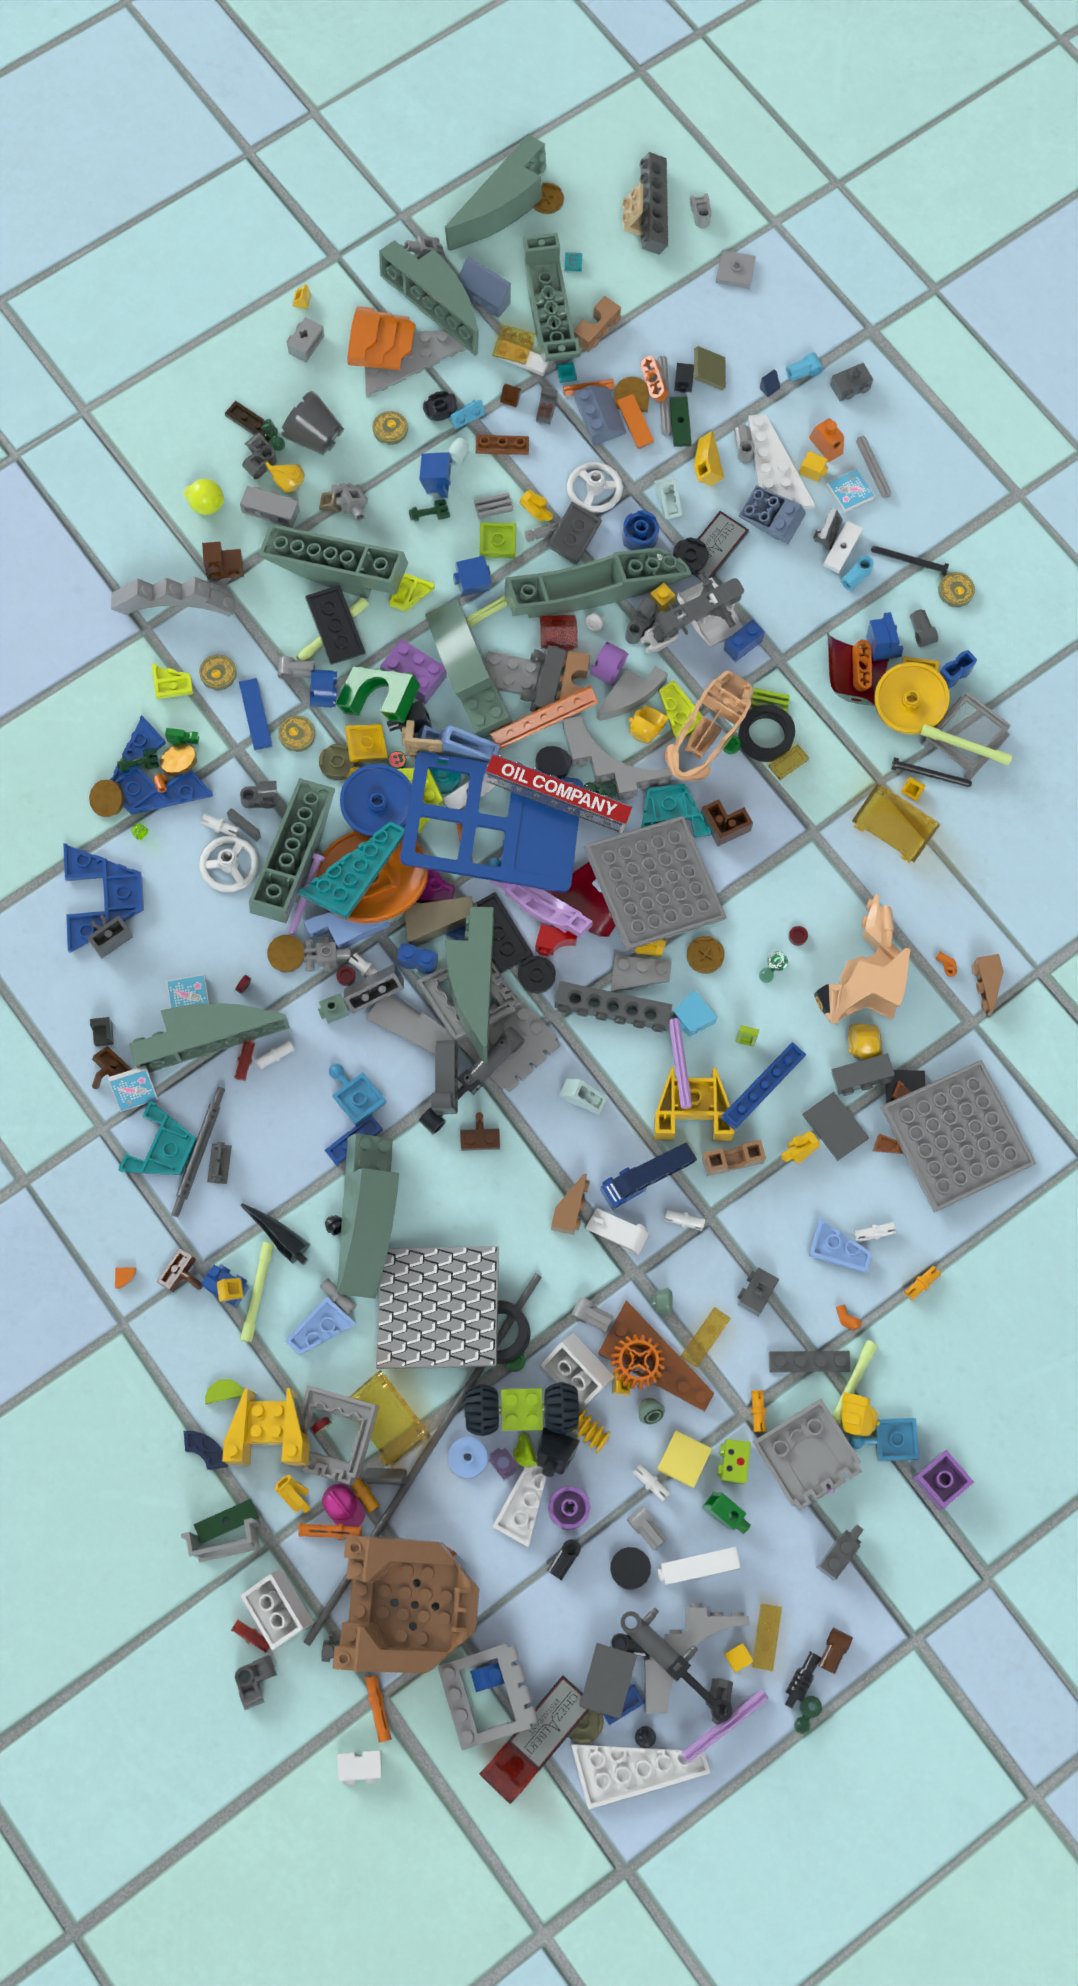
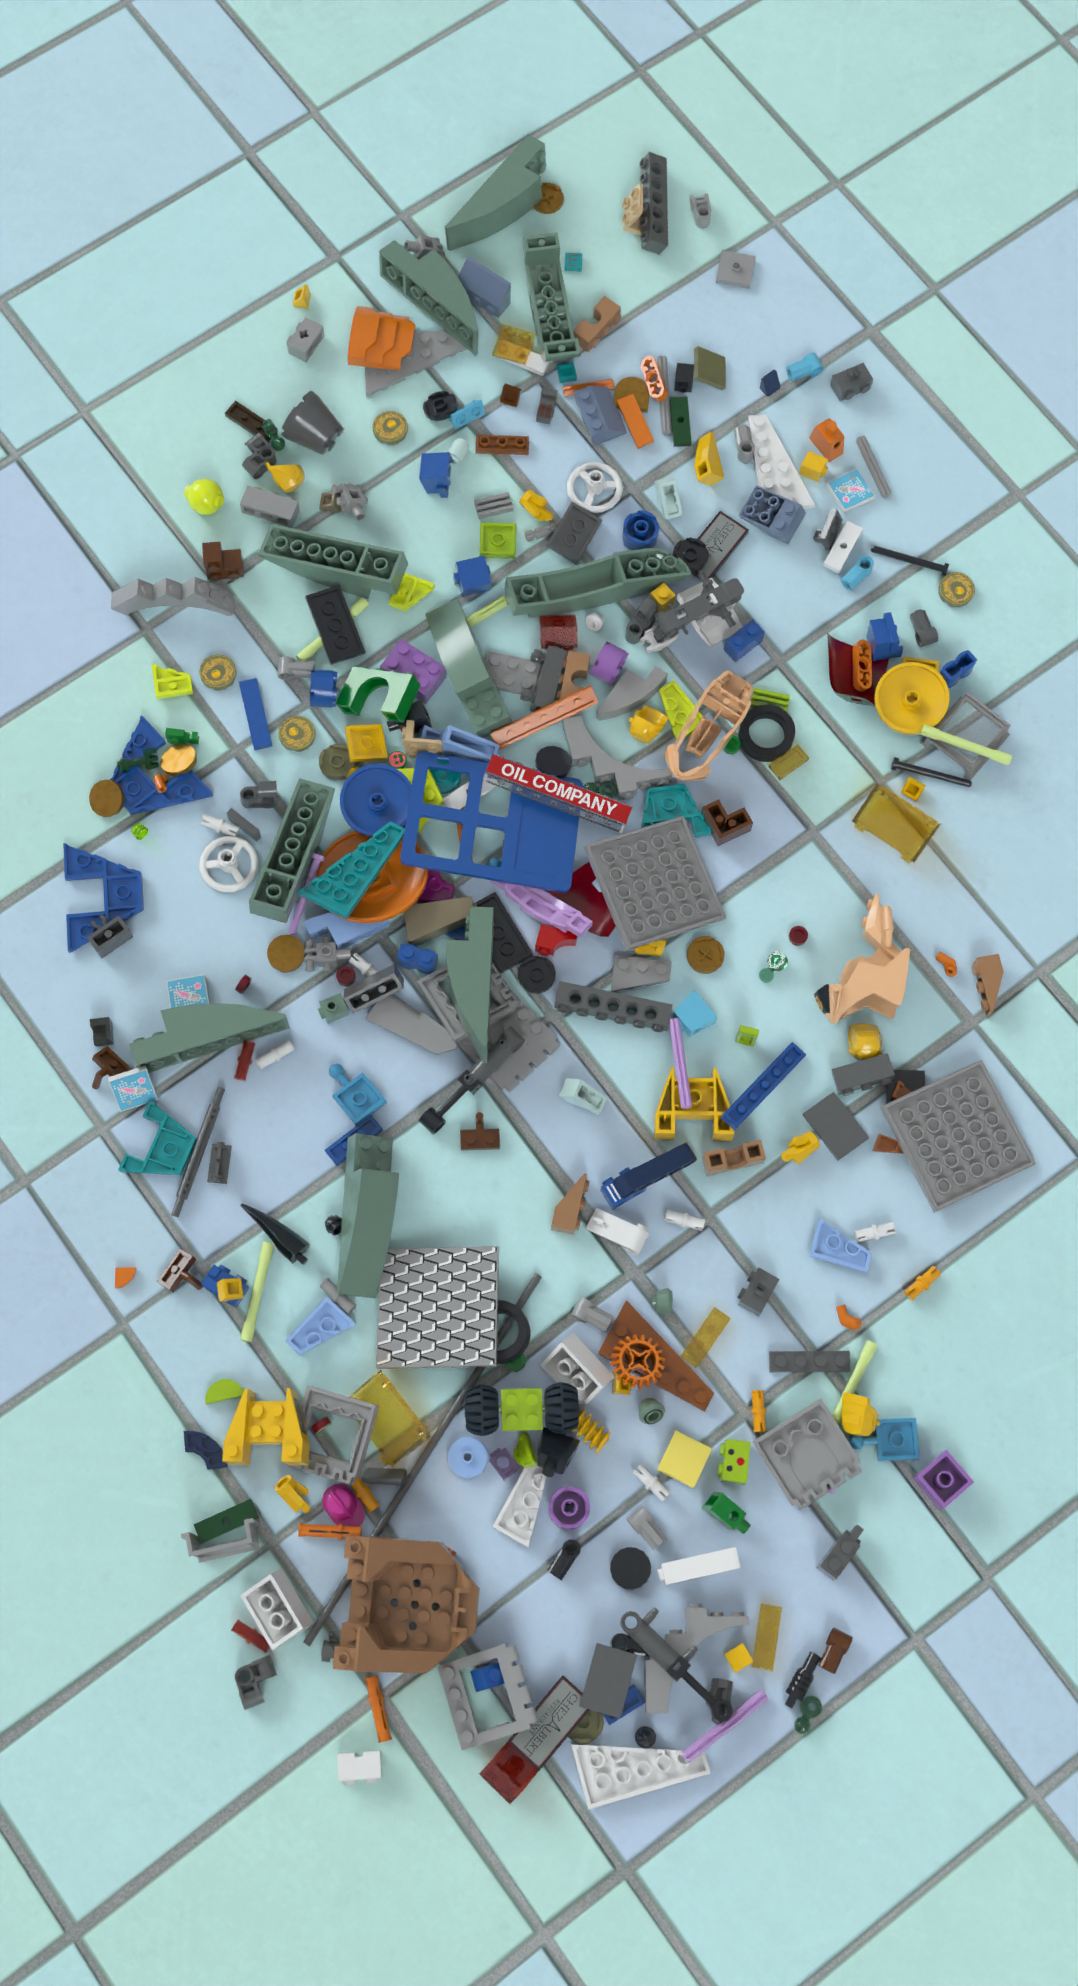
(440, 509): dark green hinge -> none
(445, 1098): dark grey beam -> none

